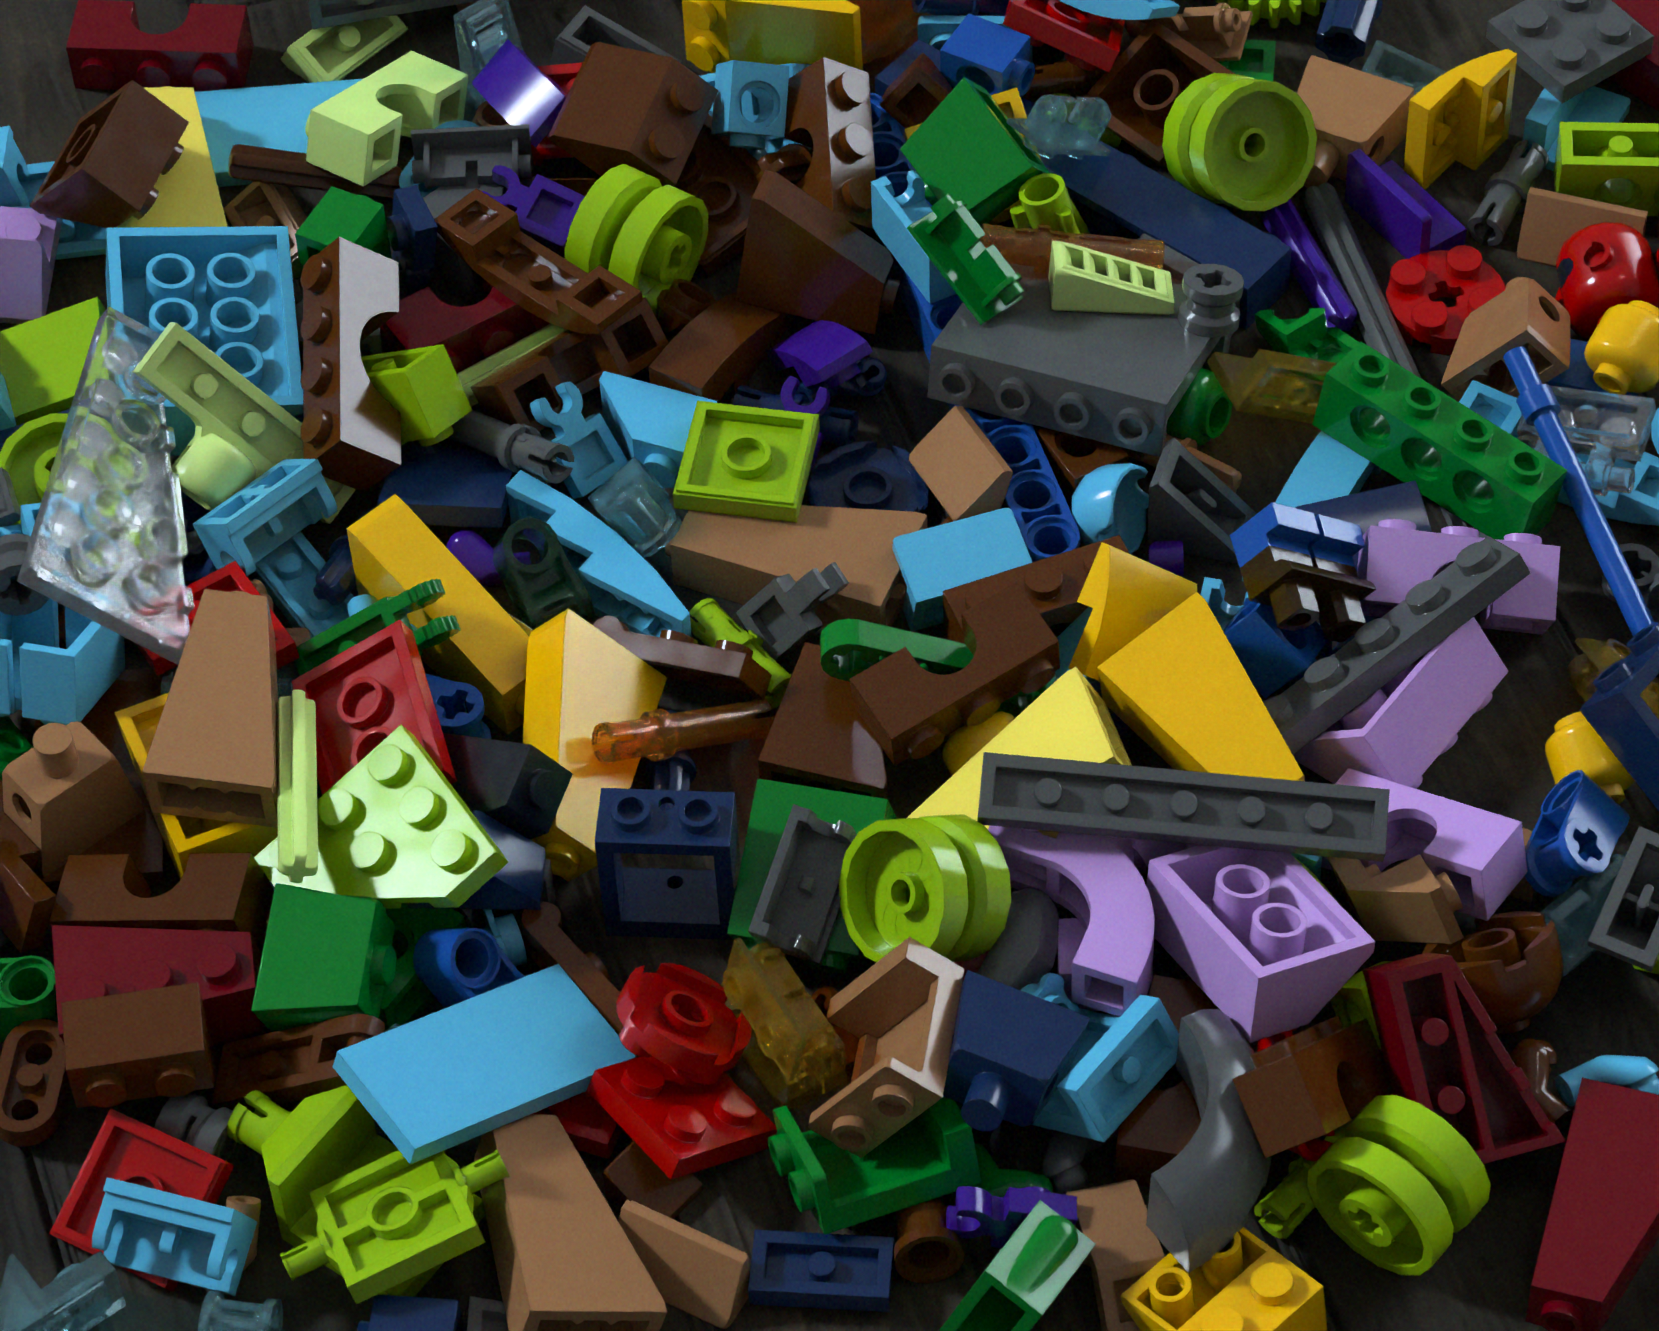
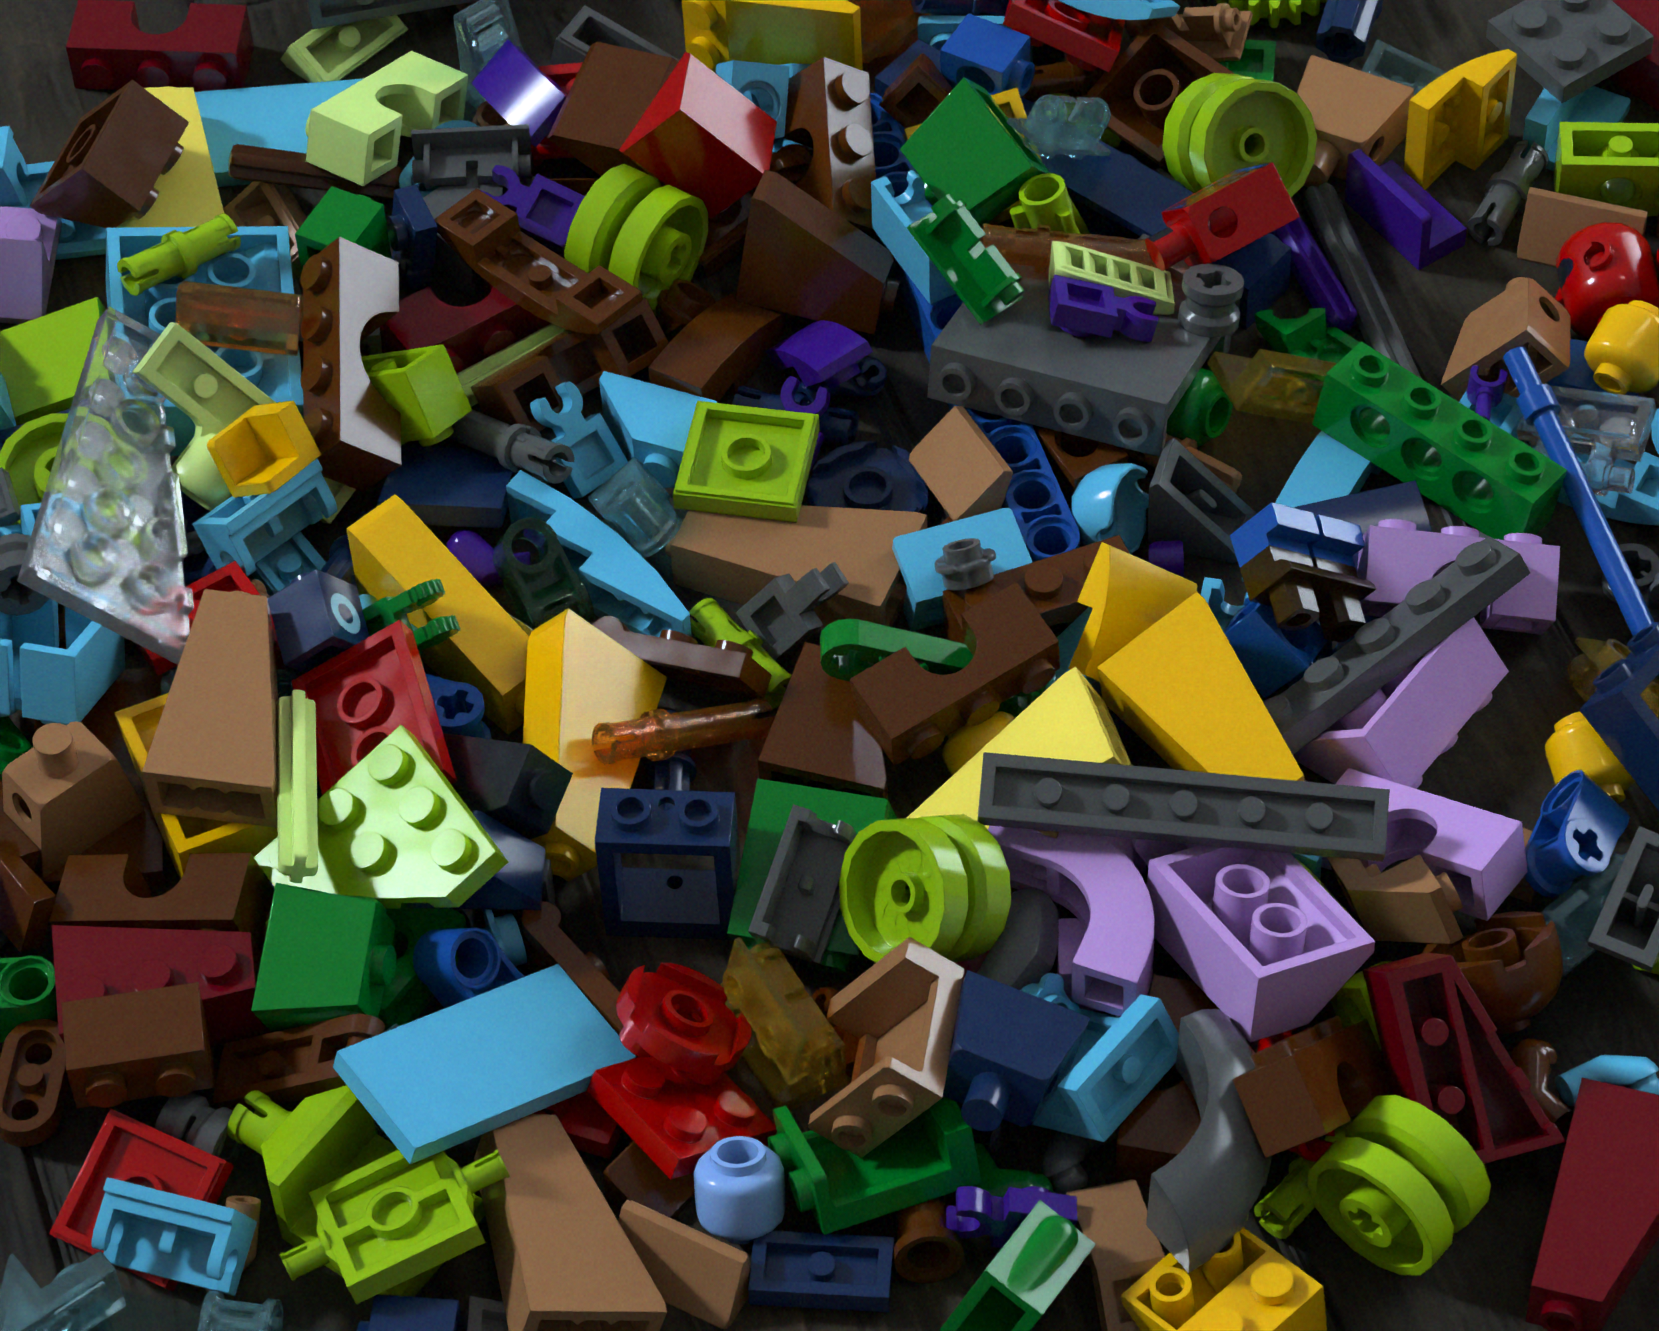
(178, 254): none -> lime pin
(240, 317): none -> clear orange panel
(263, 449): none -> yellow panel
(316, 619): none -> dark blue brick
(703, 137): none -> red slope
(739, 1190): none -> light blue head
(965, 564): none -> dark grey plate
(1093, 309): none -> dark purple plate
(1223, 217): none -> red torso
(1438, 274): red plate -> none
(1485, 394): none -> dark purple hand

